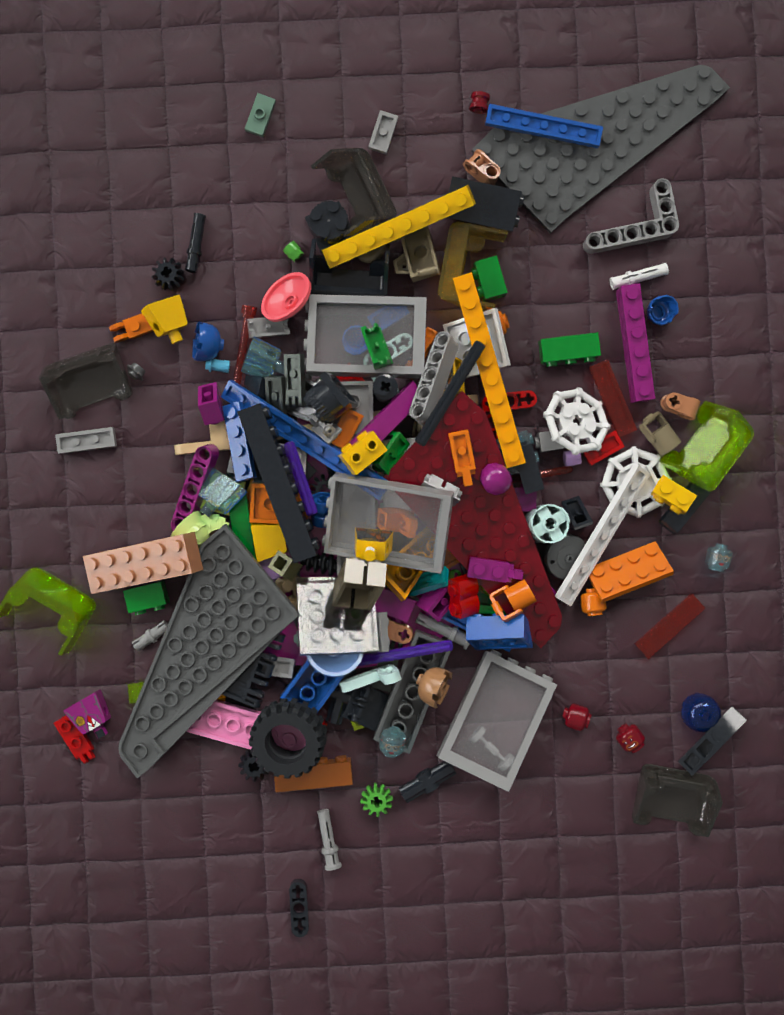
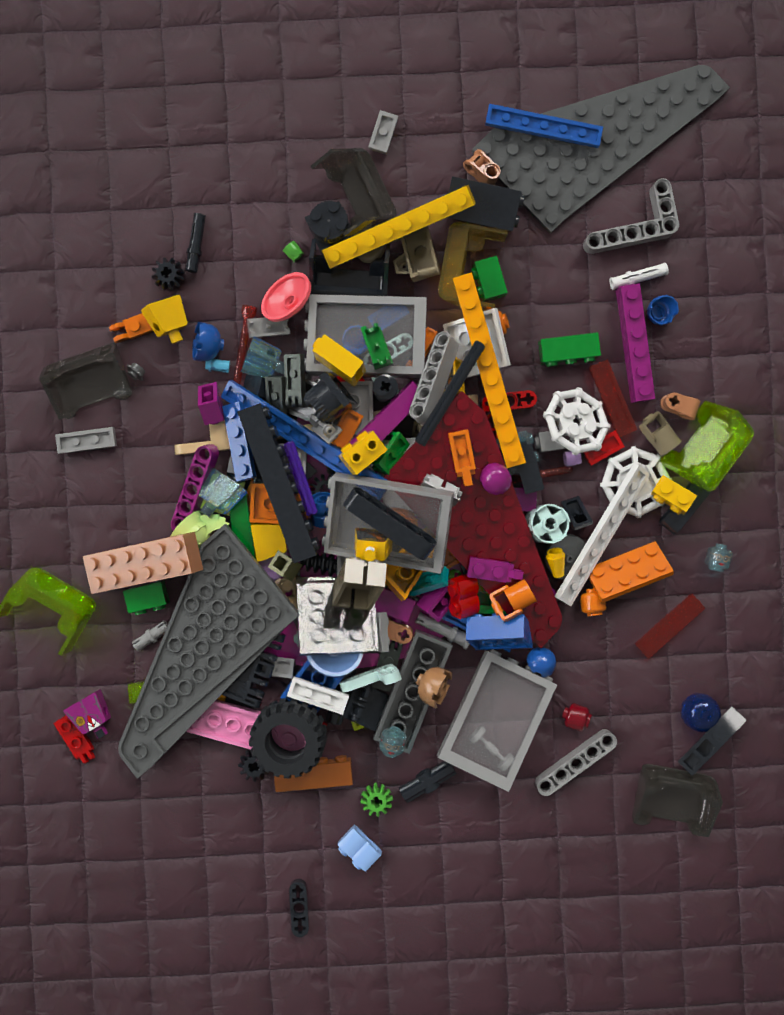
(260, 115): sand green plate -> none
(318, 695): none -> white plate
(330, 848): light grey pin -> none
(338, 359): none -> yellow brick
(359, 848): none -> light blue brick
(389, 523): none -> black beam
(407, 652): dark purple axle -> none
(479, 102): dark red wheel -> none
(541, 661): none -> blue hair
(556, 561): none -> yellow cone
(572, 771): none -> light grey beam
(630, 738): dark red head -> none

